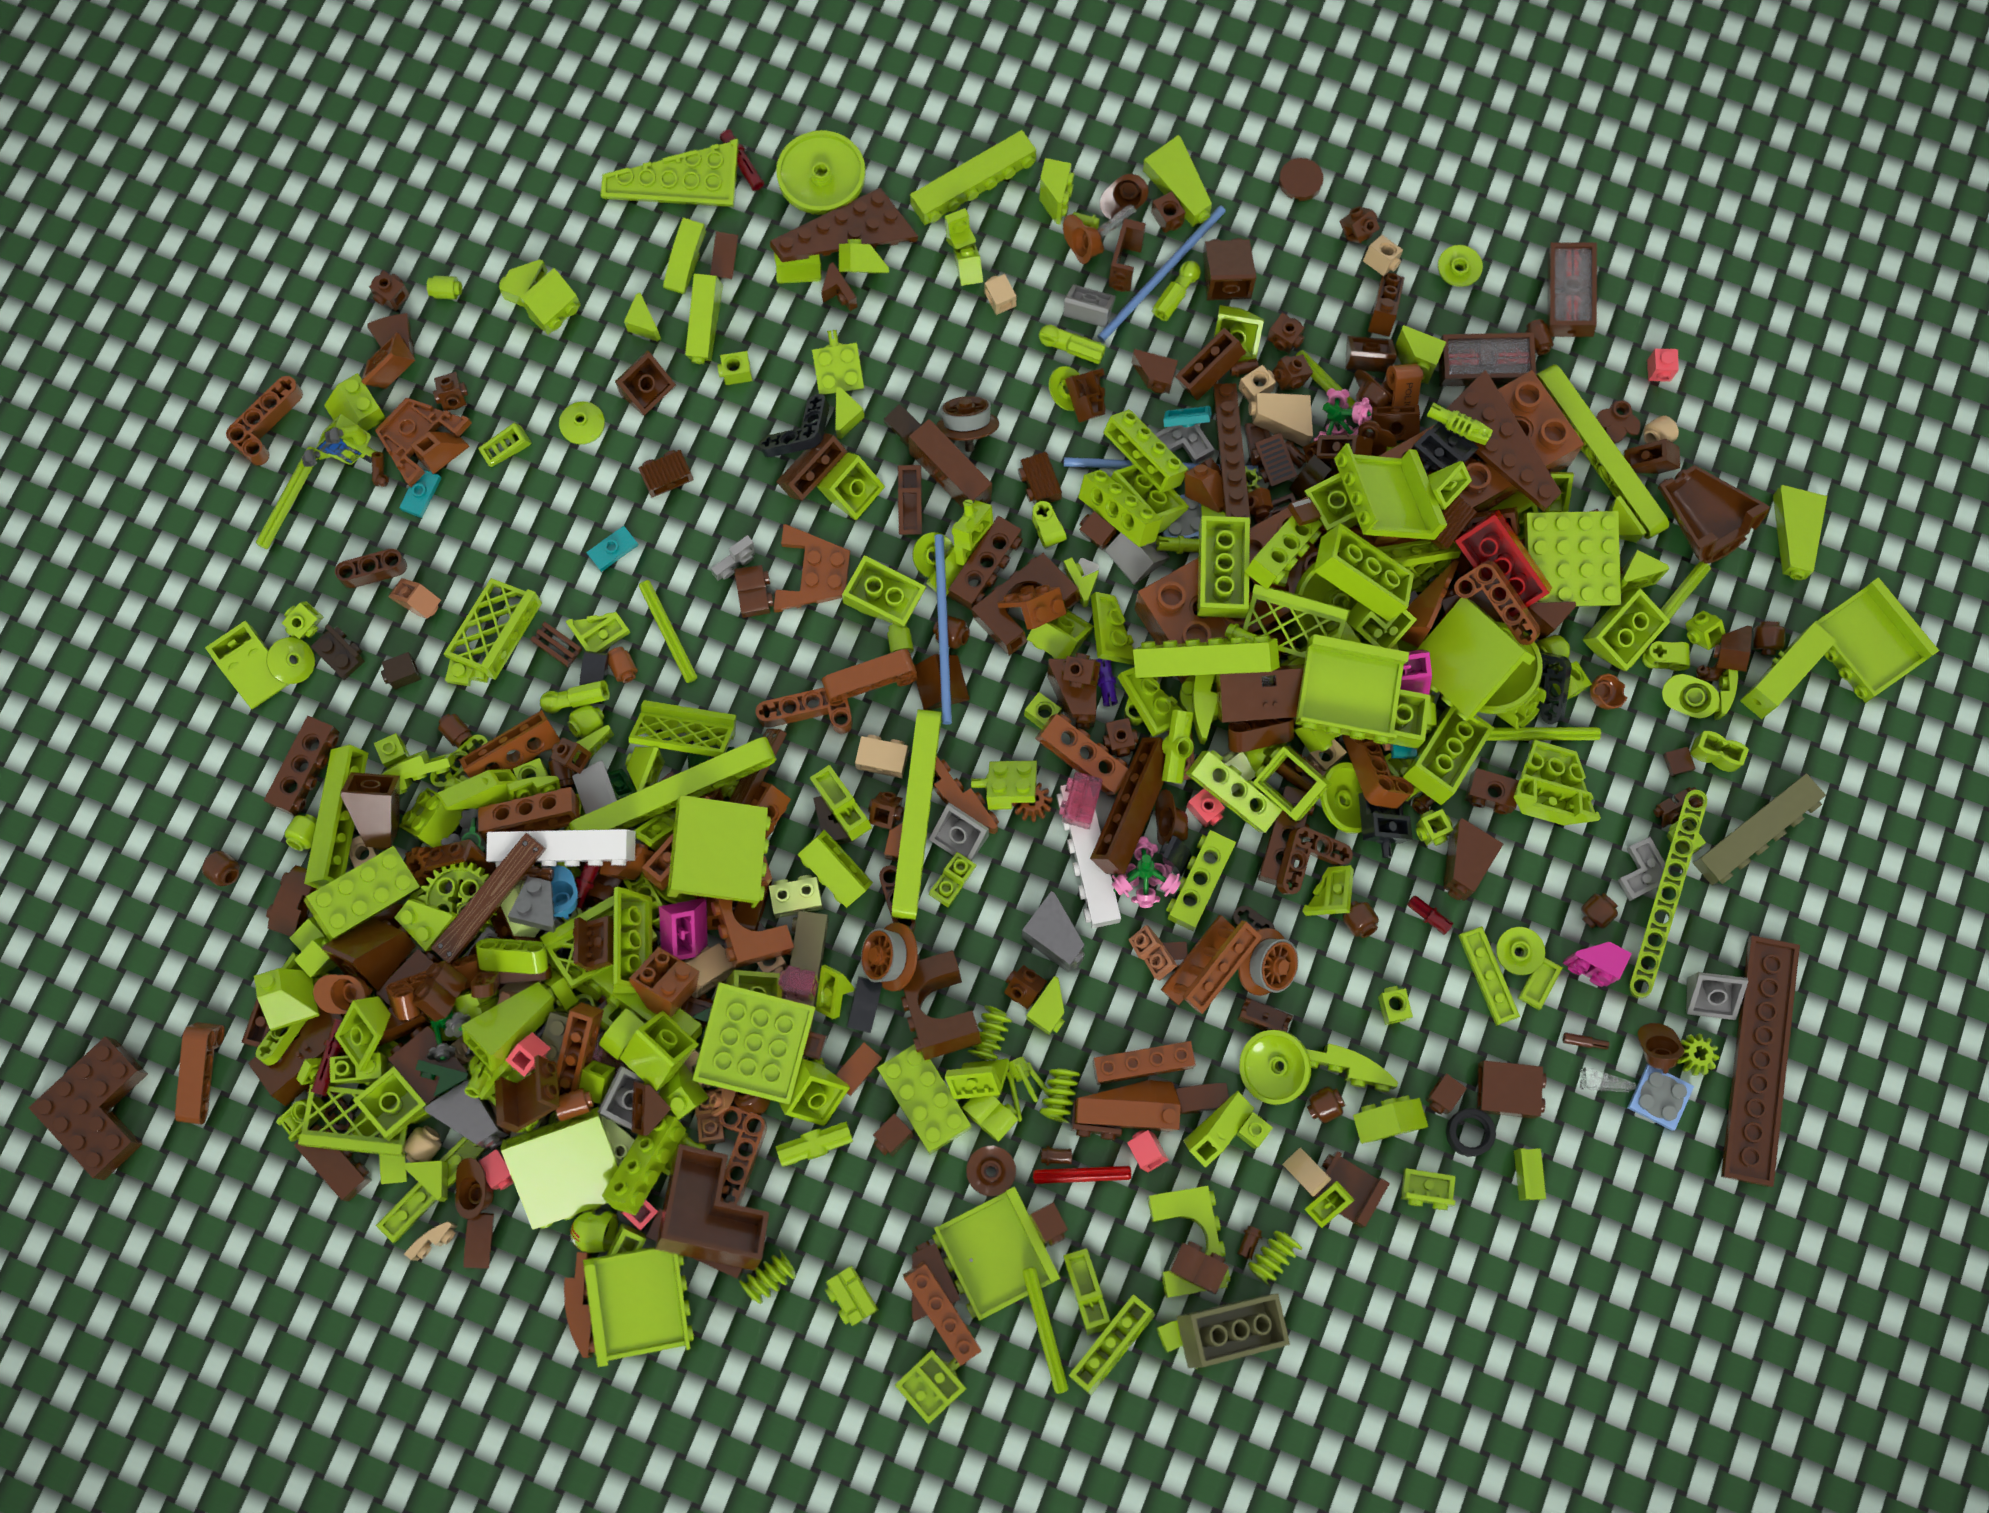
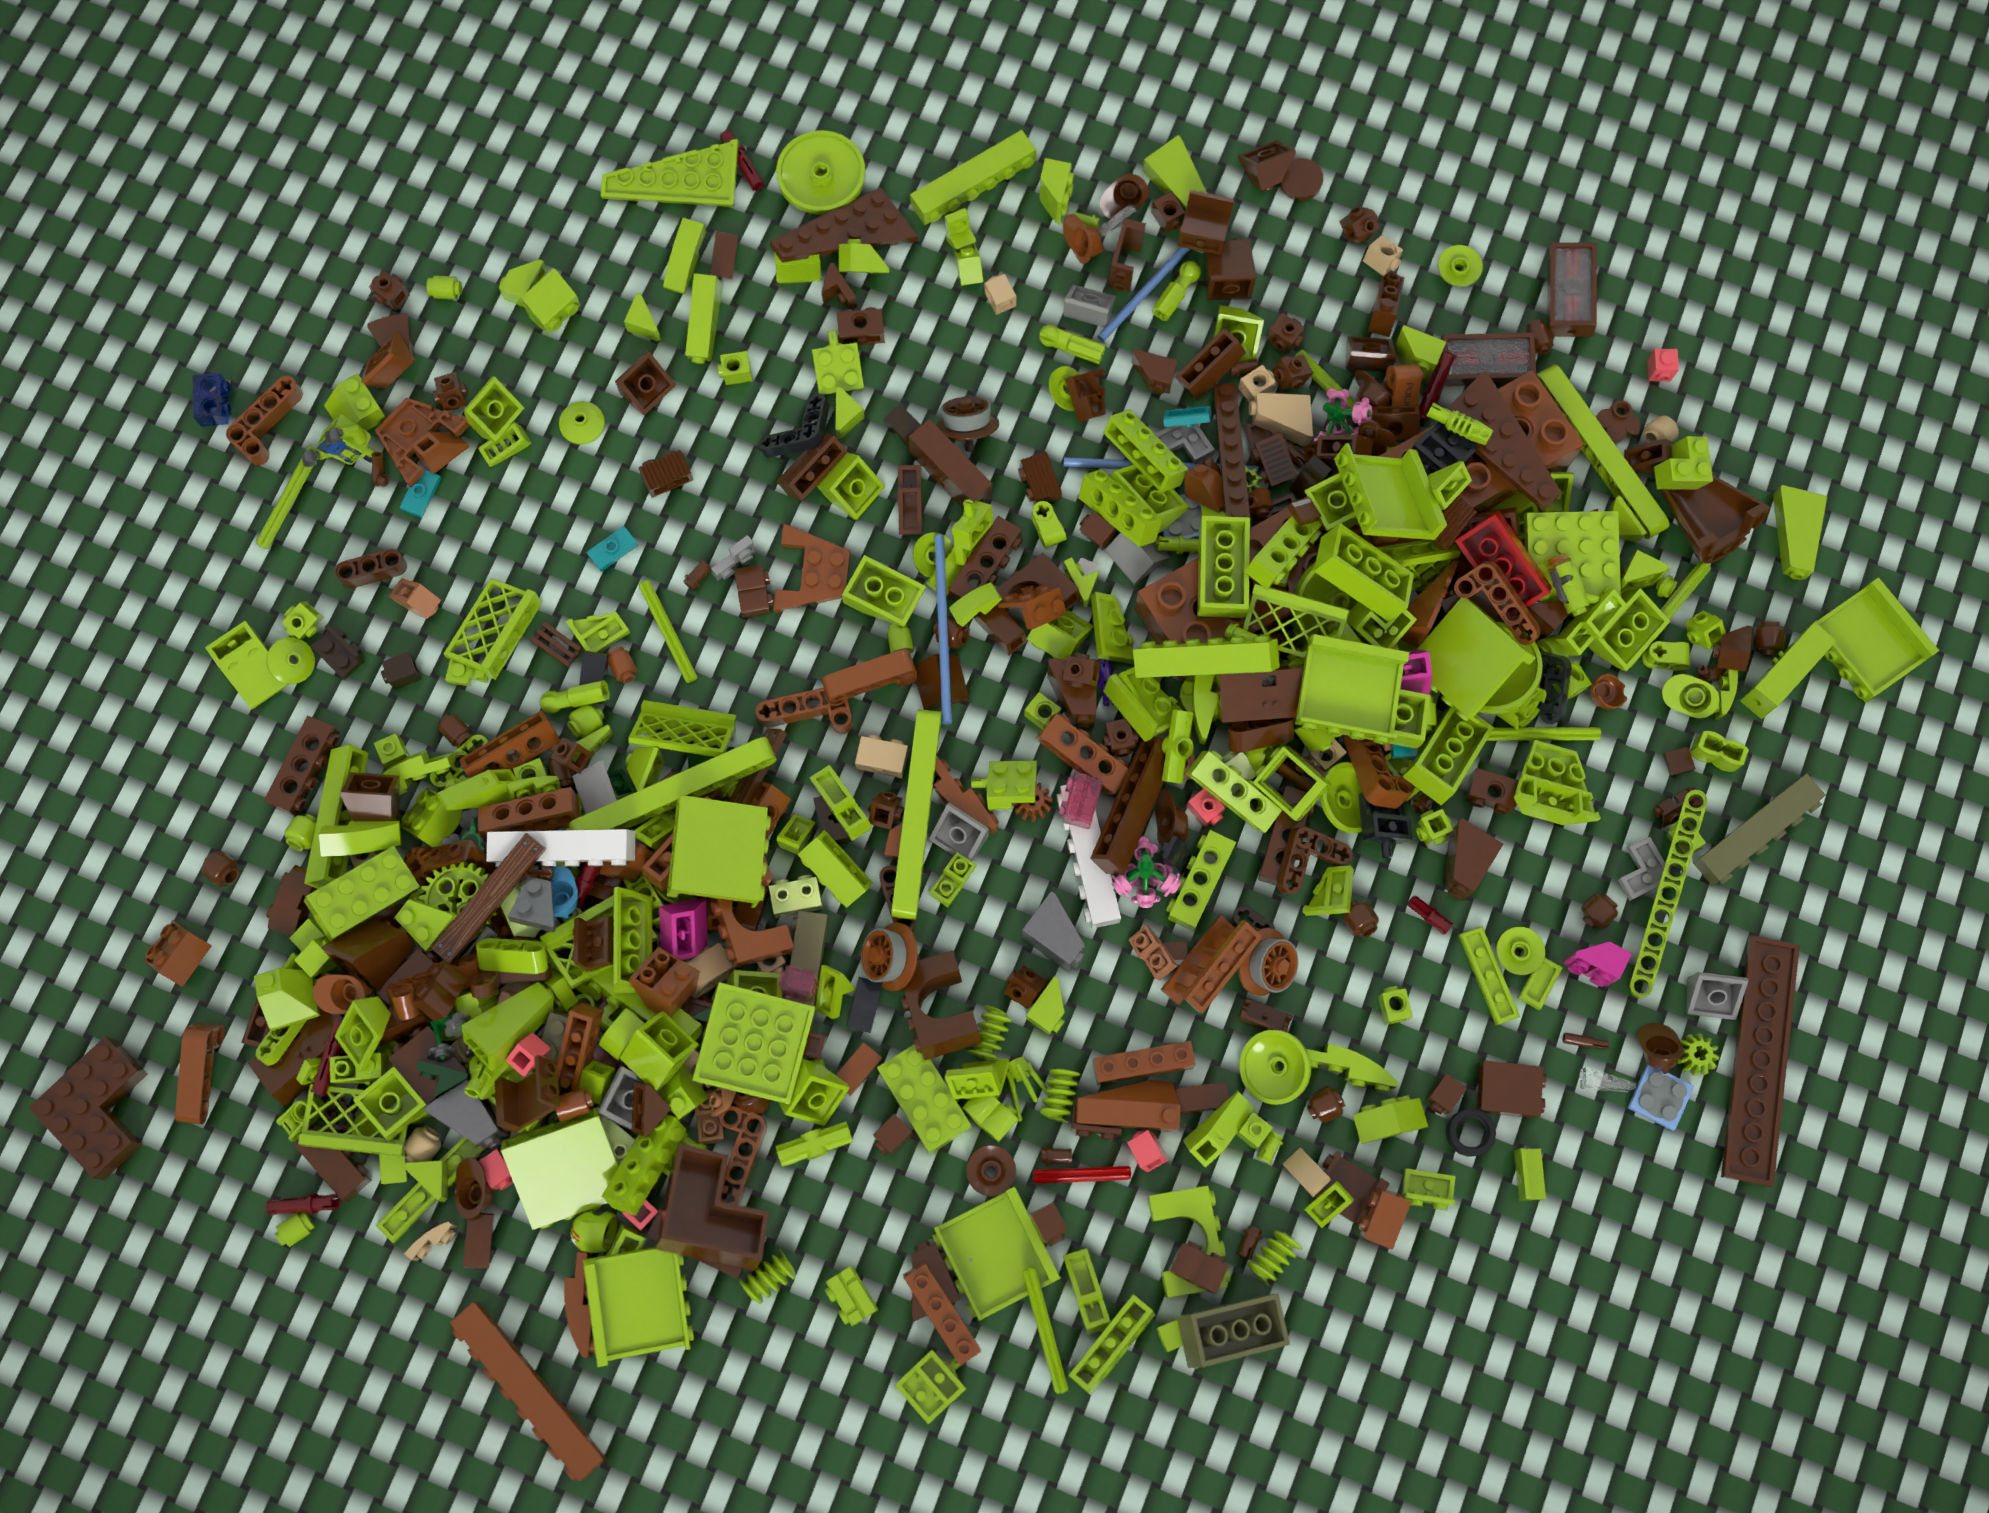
(176, 953): none -> dark orange slope
(205, 401): none -> clear blue brick
(294, 1229): none -> lime brick
(310, 1204): none -> dark red pin
(359, 837): none -> lime slope
(492, 410): none -> lime slope
(528, 1391): none -> dark orange brick
(697, 575): none -> reddish brown pin
(795, 834): none -> lime slope
(870, 334): none -> reddish brown brick
(978, 600): none -> lime slope
(1130, 707): none -> lime tile
(1205, 222): none -> reddish brown panel
(1267, 164): none -> reddish brown slope
(1270, 1147): none -> lime pin
(1384, 1217): none -> dark orange slope
(1436, 383): none -> dark red pin
(1569, 585): none -> lime piece
(1591, 624): none -> lime slope
(1666, 586): none -> lime plate
(1689, 465): none -> lime brick

